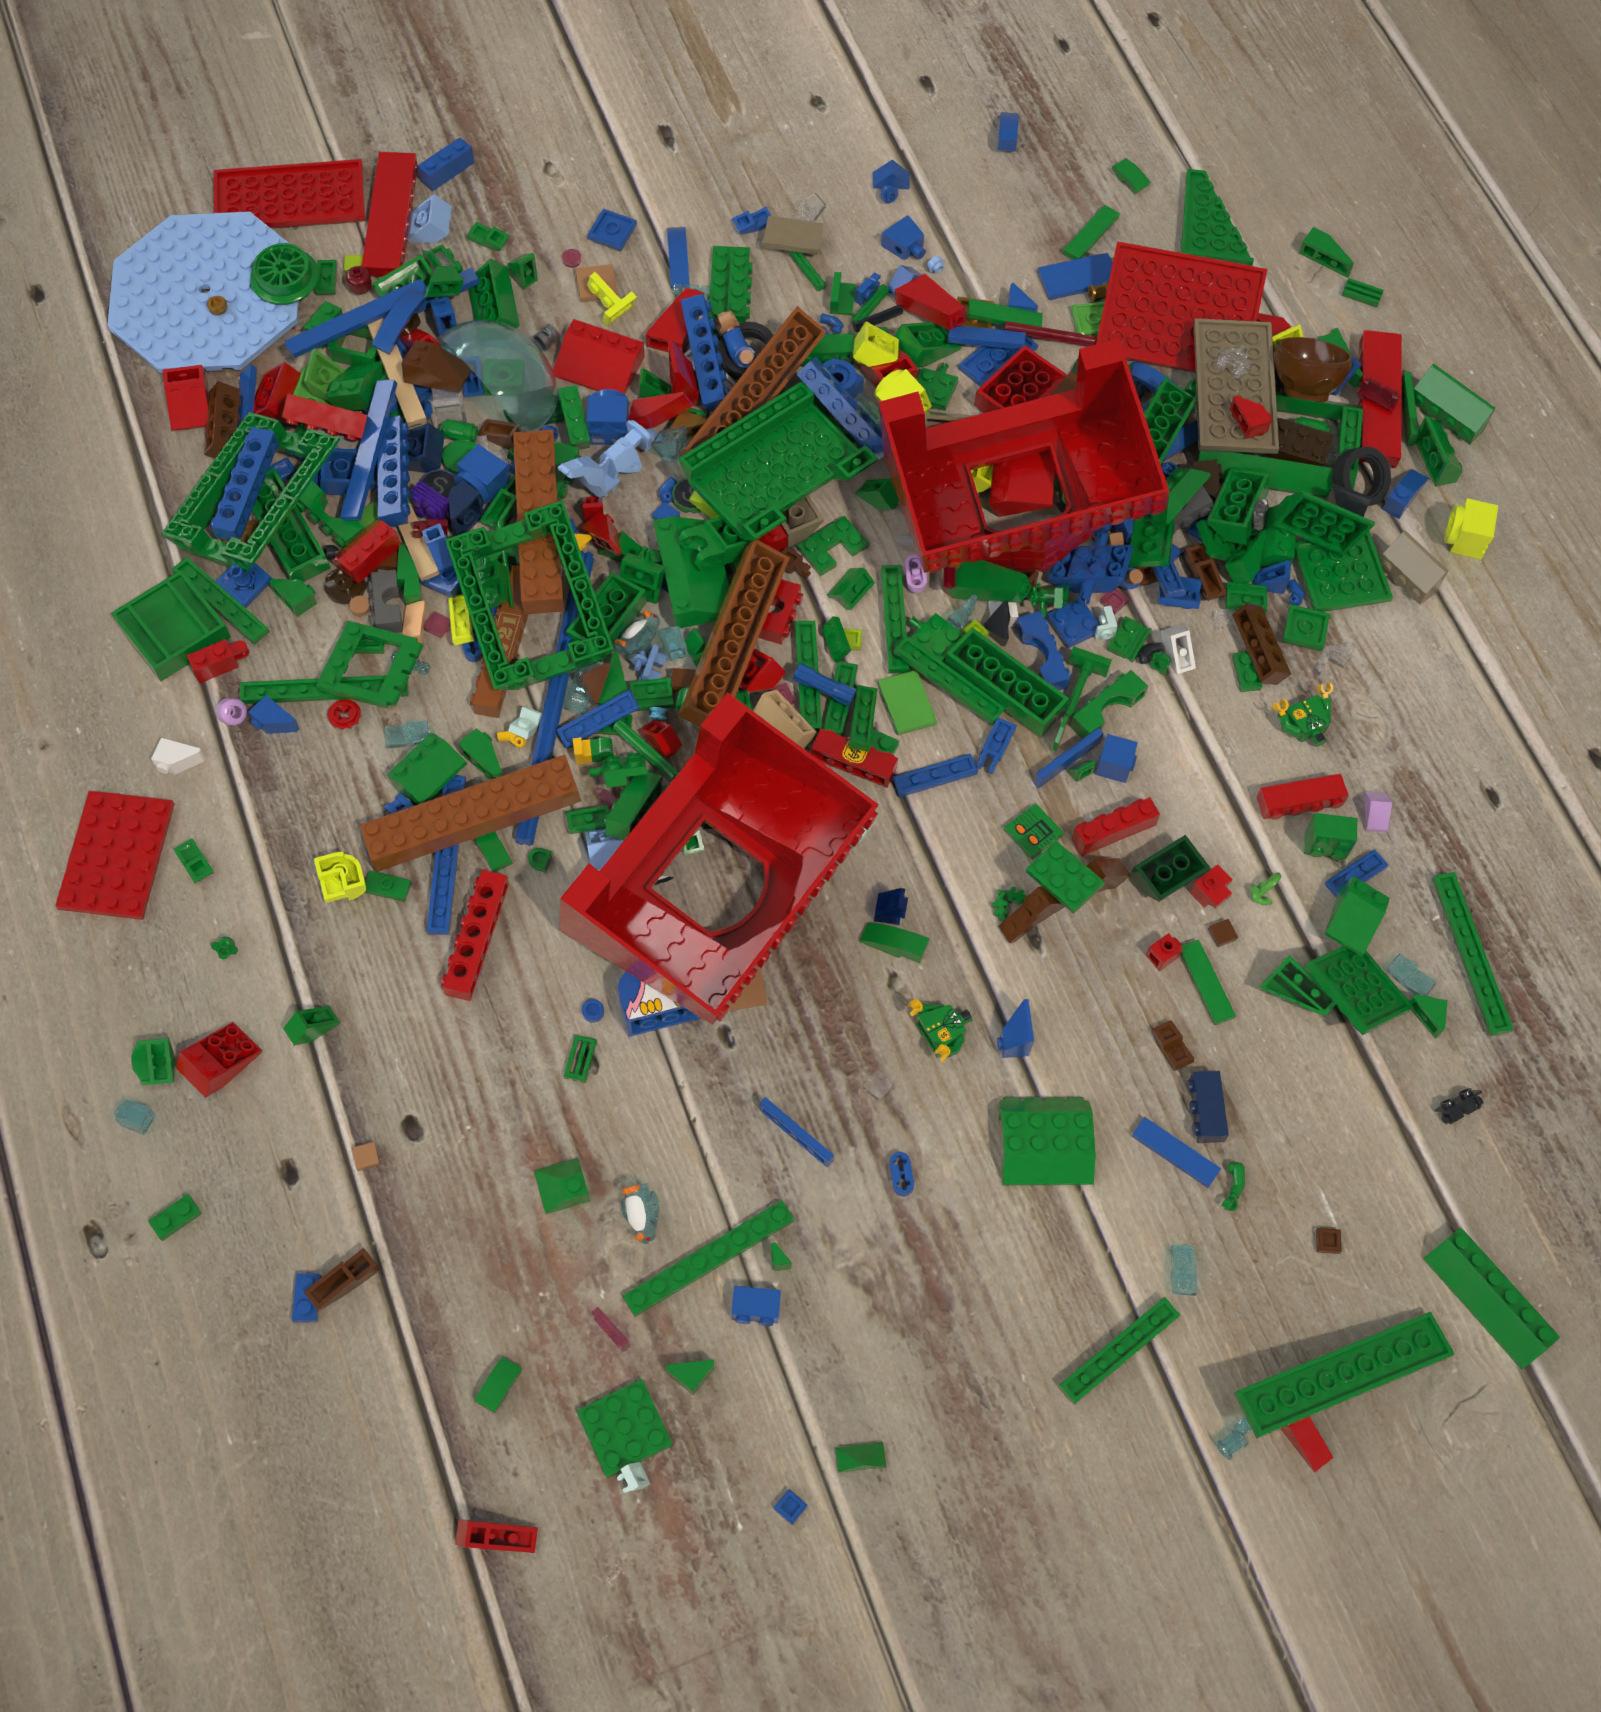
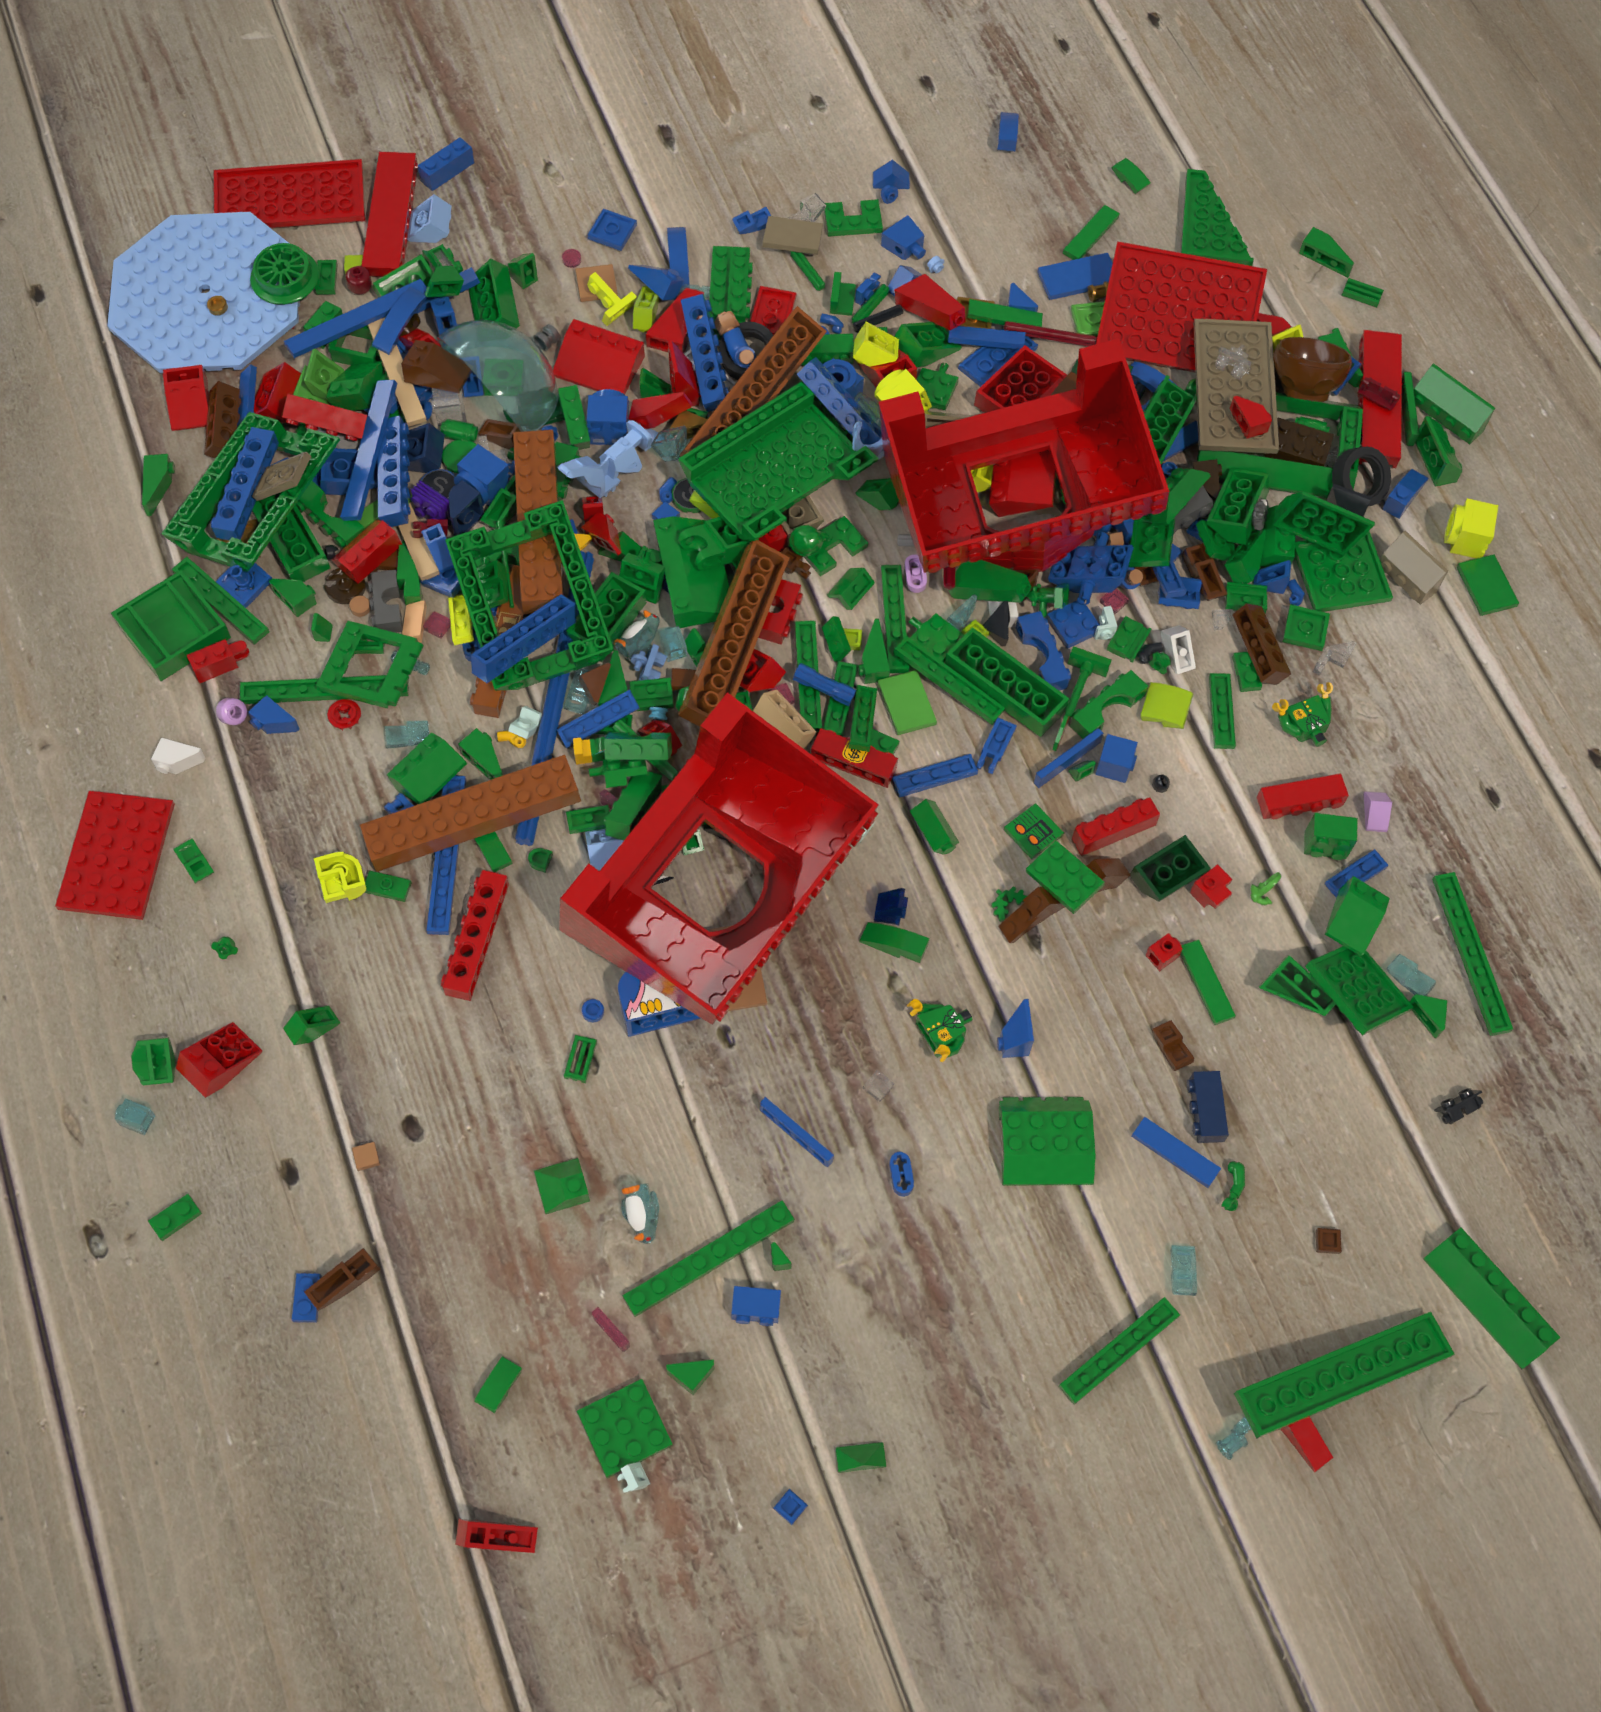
(156, 480): none -> green slope
(281, 476): none -> dark tan tile
(321, 628): none -> green slope
(487, 237): green slope -> none
(523, 638): none -> blue brick
(645, 309): none -> lime slope
(650, 747): none -> green arch
(662, 281): none -> blue slope
(773, 307): none -> red tile
(806, 540): none -> green hat
(866, 223): none -> green plate
(874, 658): none -> green slope
(876, 448): none -> light blue helmet
(934, 827): none -> green brick
(1157, 783): none -> black hinge
(1166, 705): none -> lime slope
(1222, 711): none -> green tile
(1223, 933): reddish brown tile -> none
(1487, 585): none -> green tile

